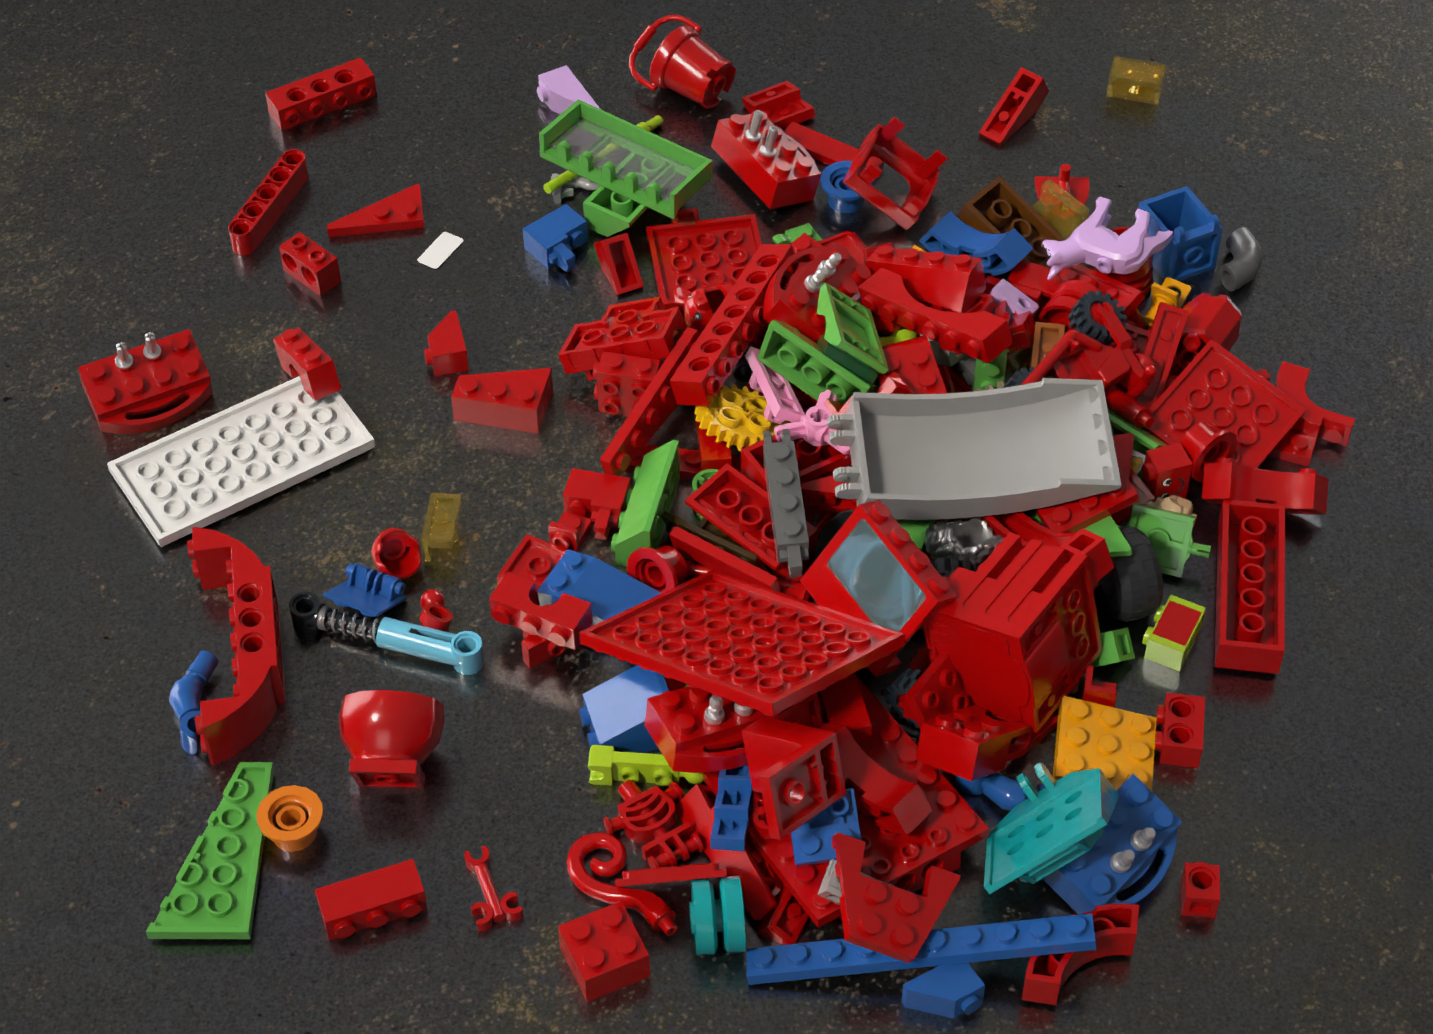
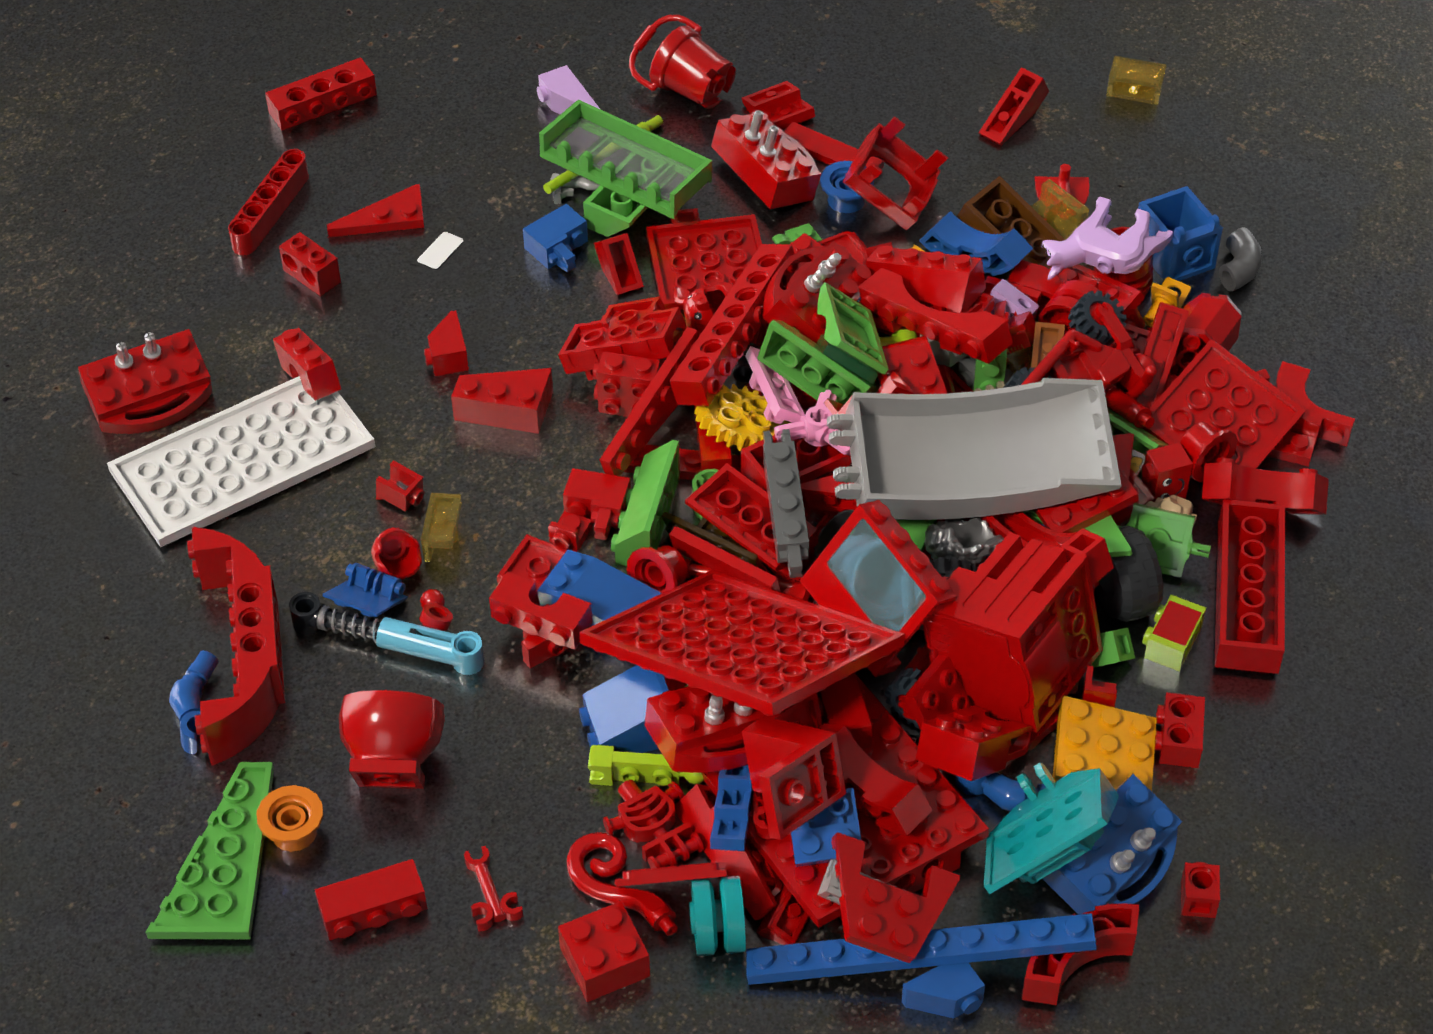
(402, 488): none -> red window

